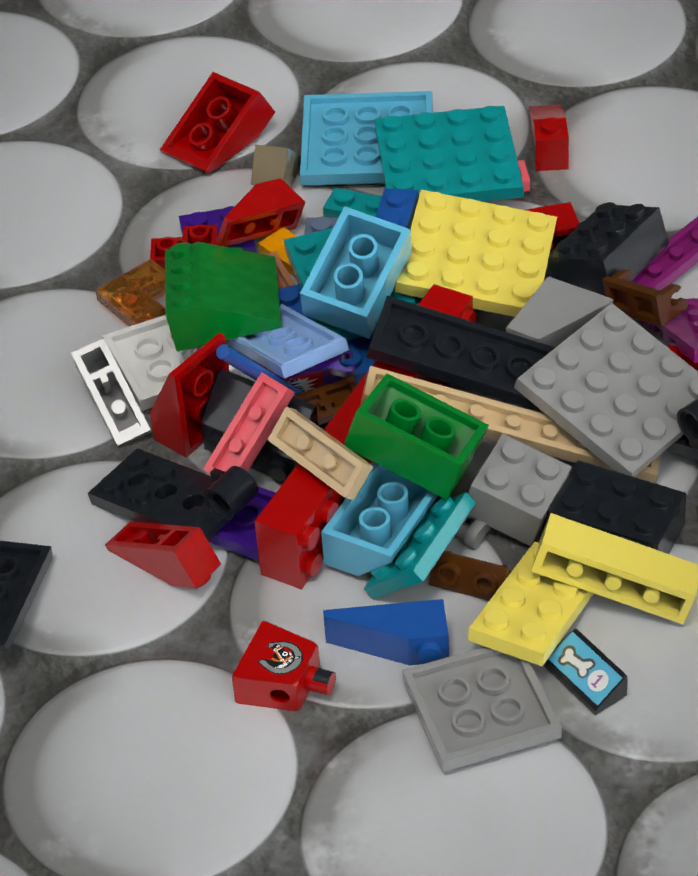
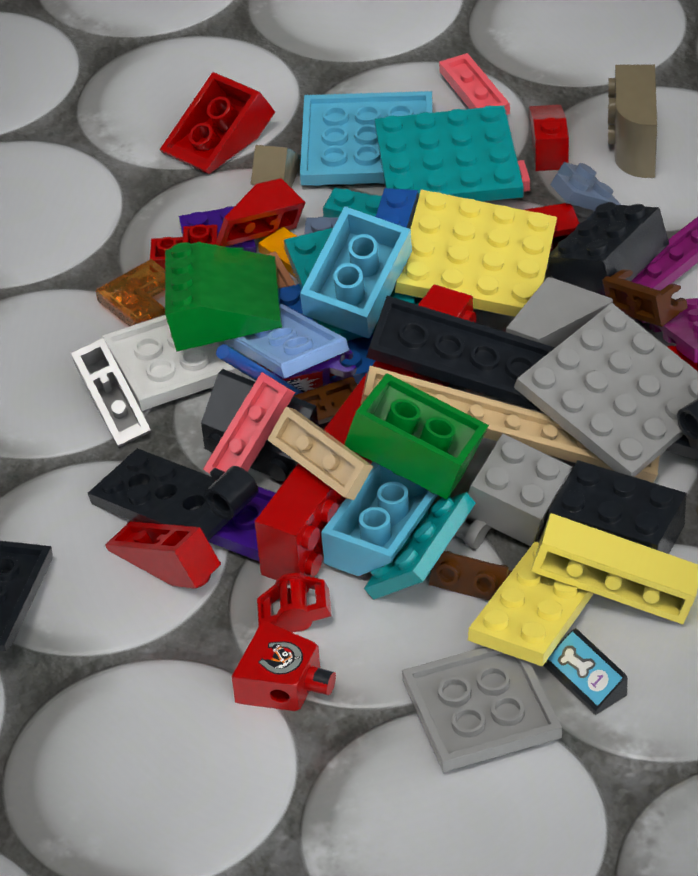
(184, 399): red slope -> none
(294, 610): none -> red piece
(397, 632): blue slope -> none
(471, 83): none -> coral plate
(581, 187): none -> sand blue plate
(633, 119): none -> dark tan brick

